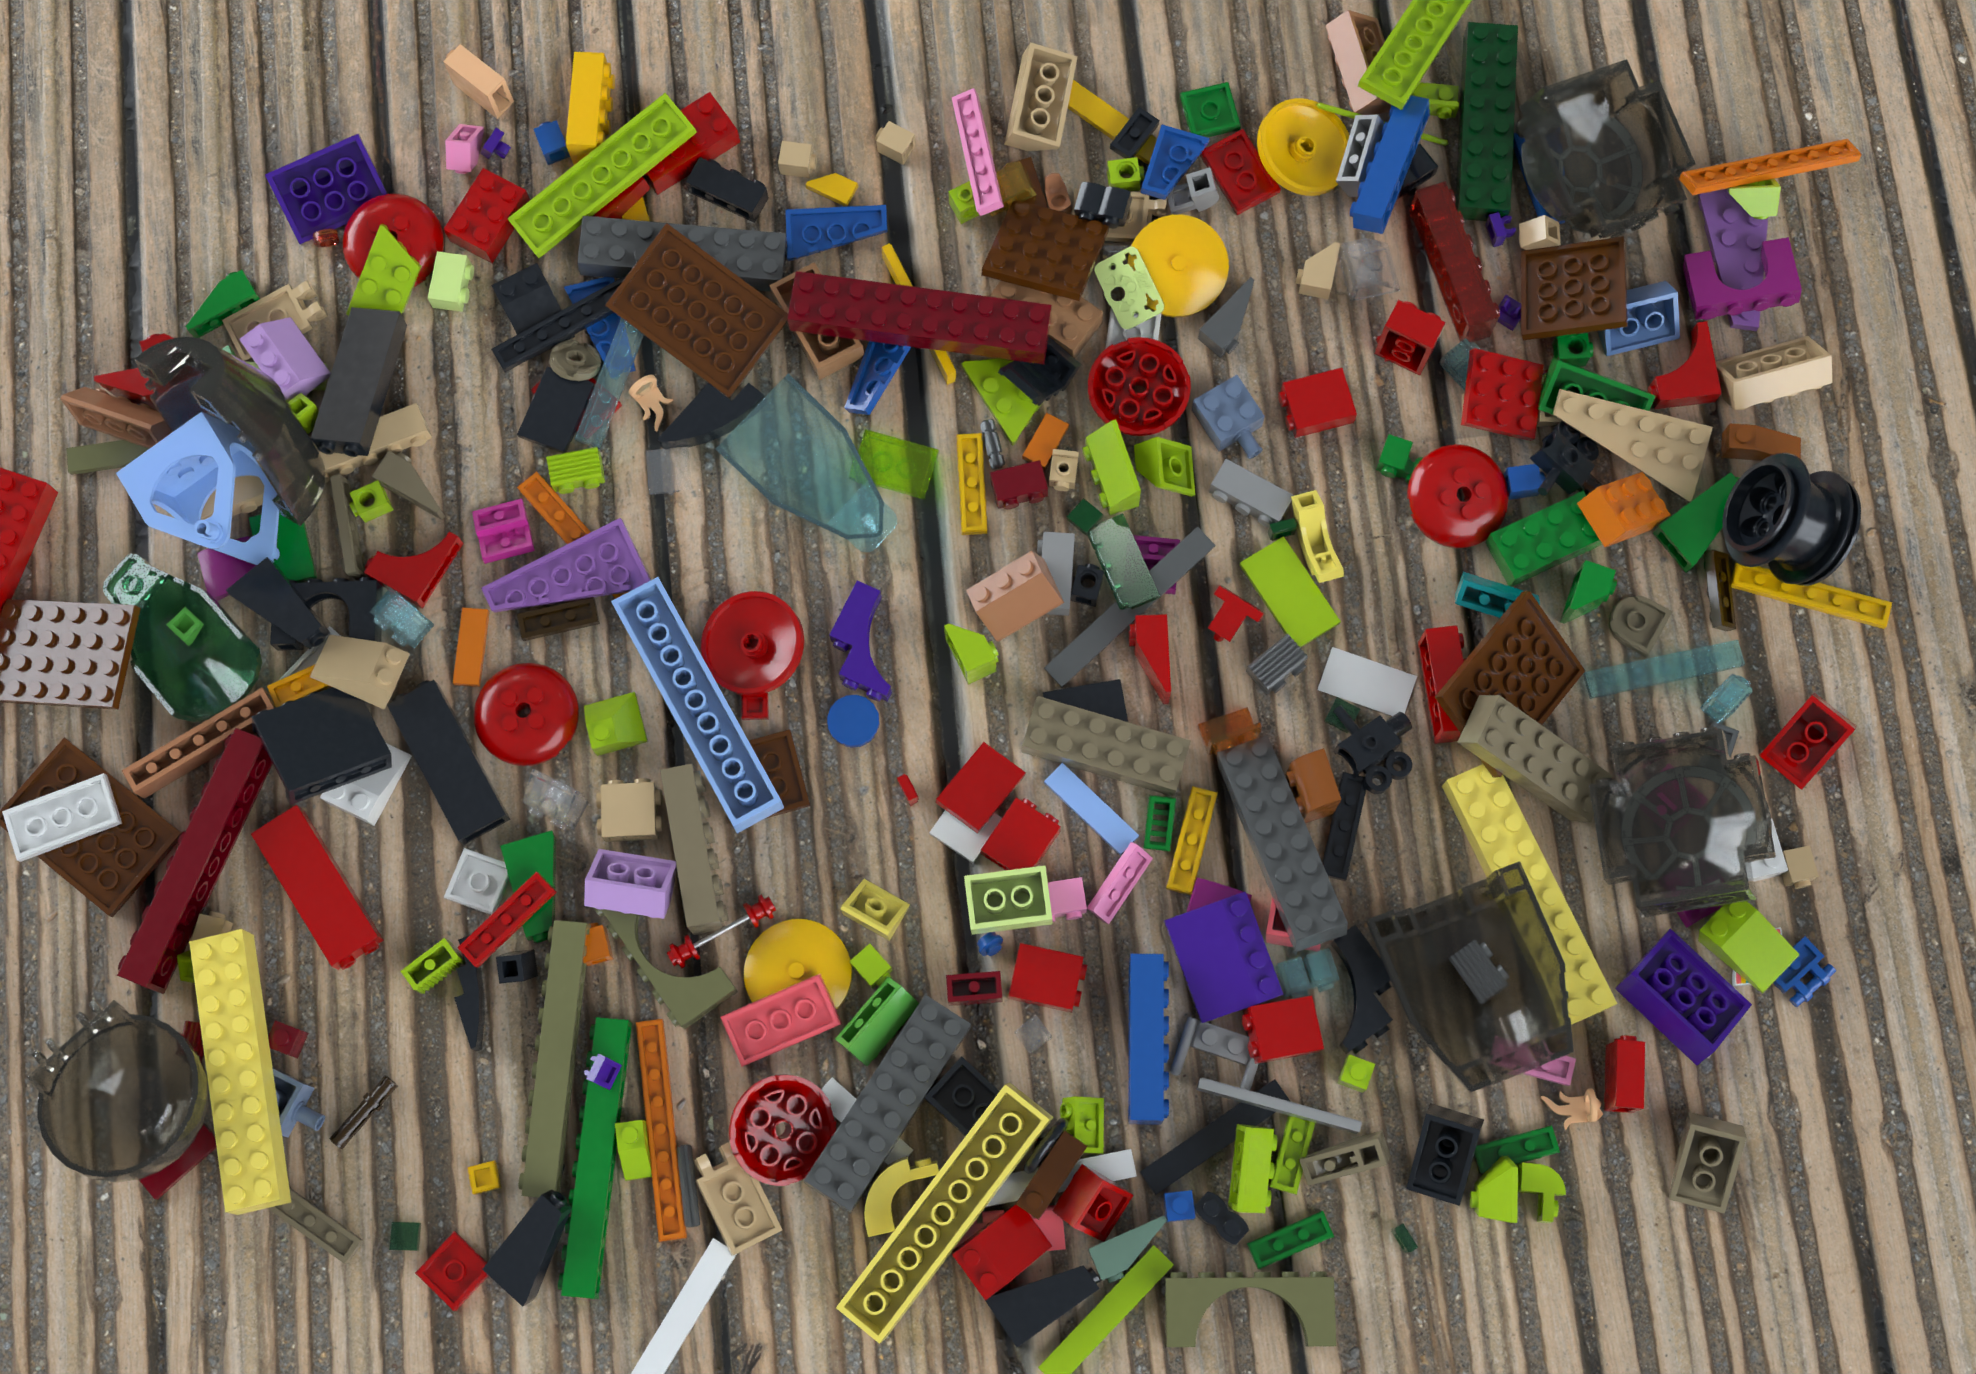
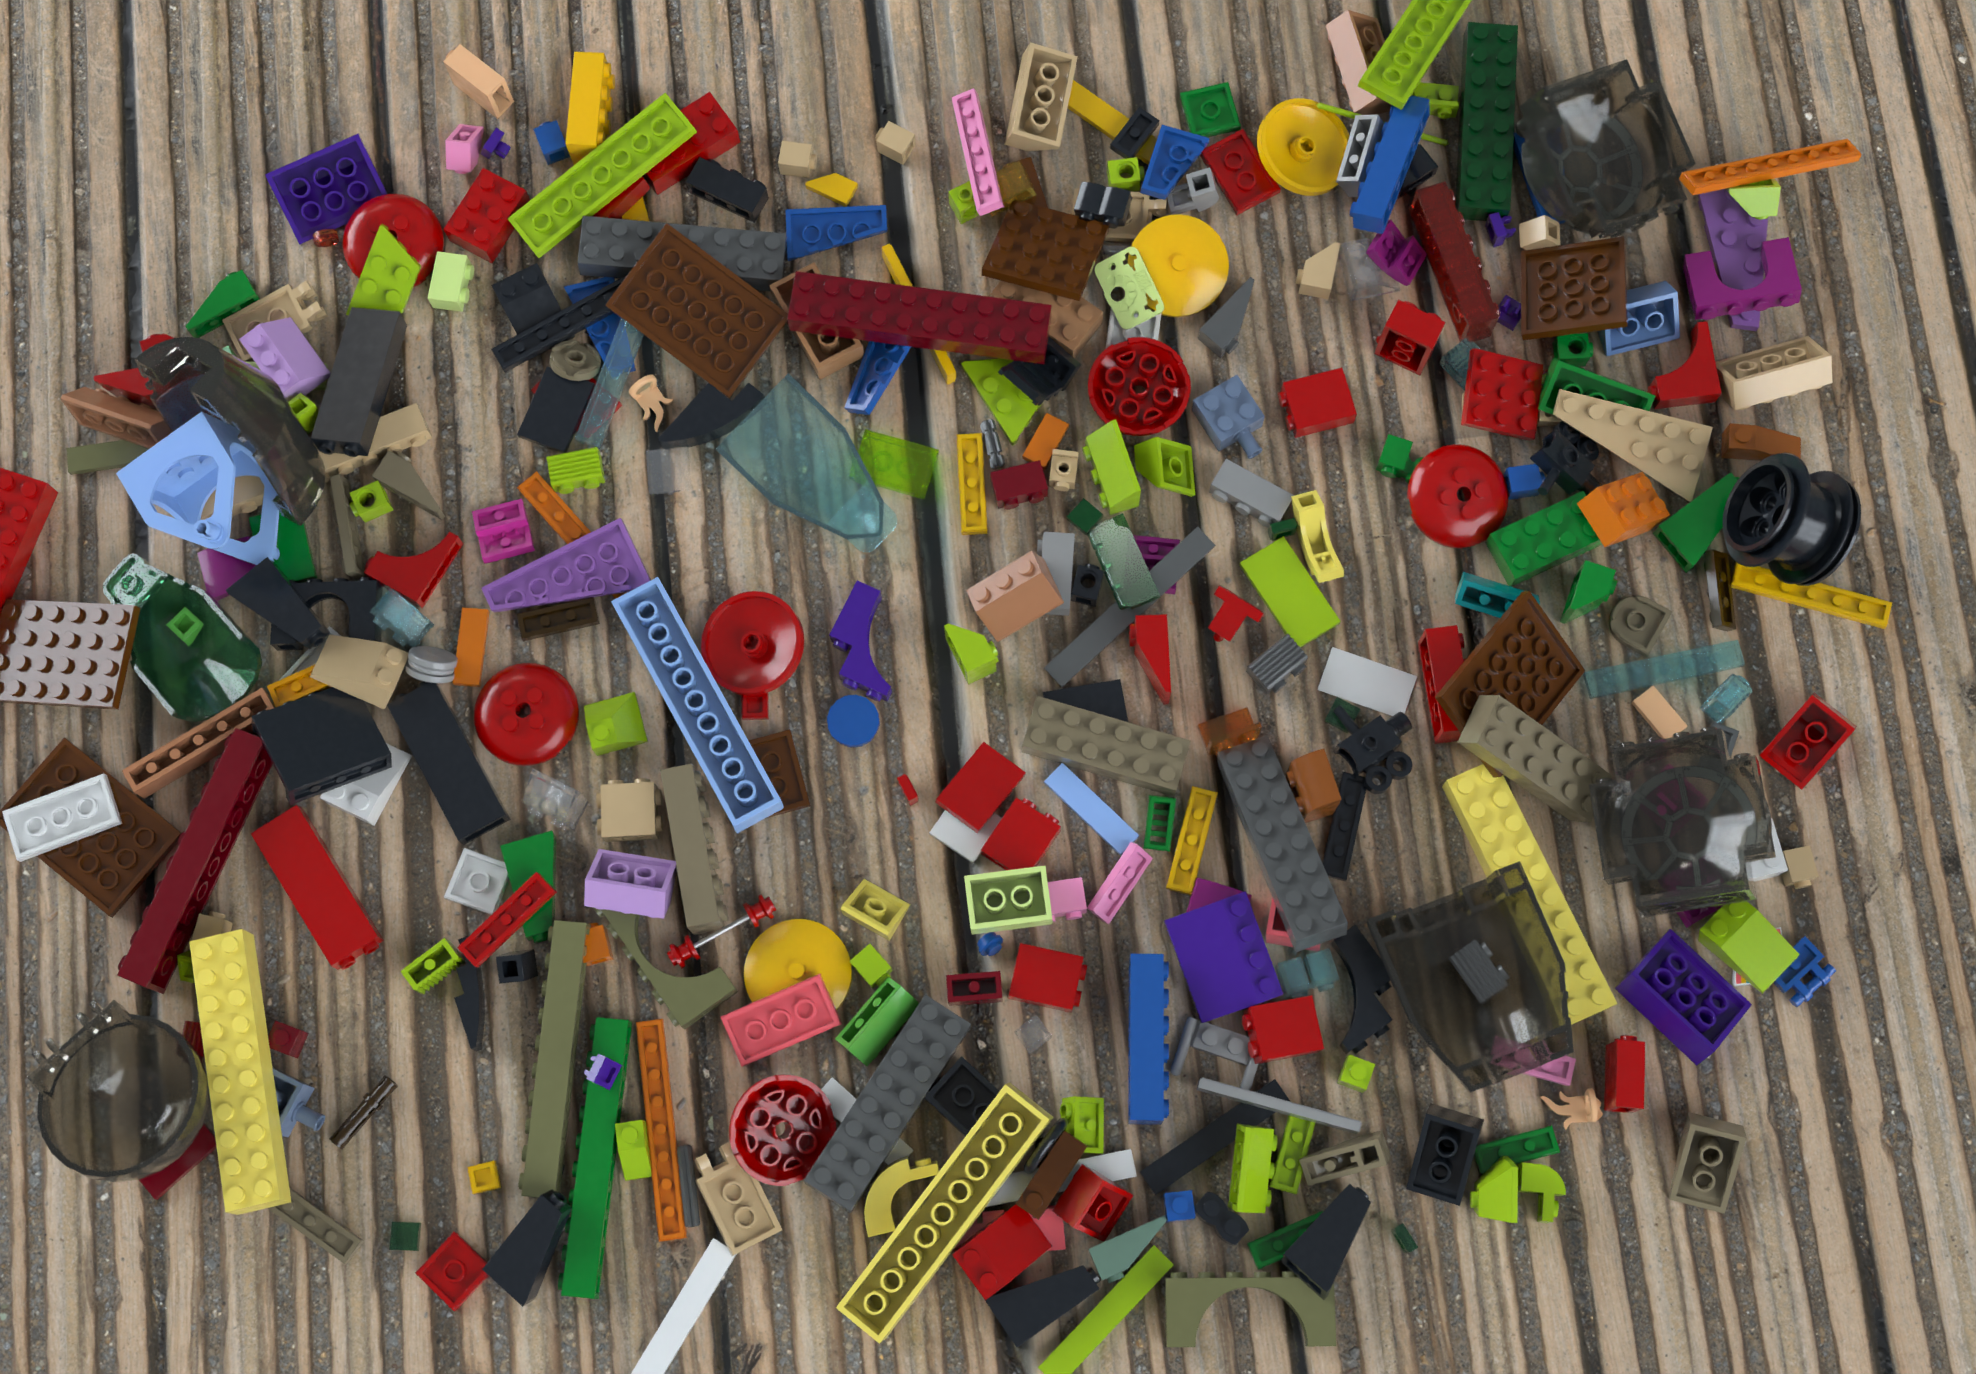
(431, 664): none -> light grey head
(1057, 193): nougat hair -> none
(1326, 1242): none -> black slope
(1396, 255): none -> magenta slope
(1659, 713): none -> light nougat tile

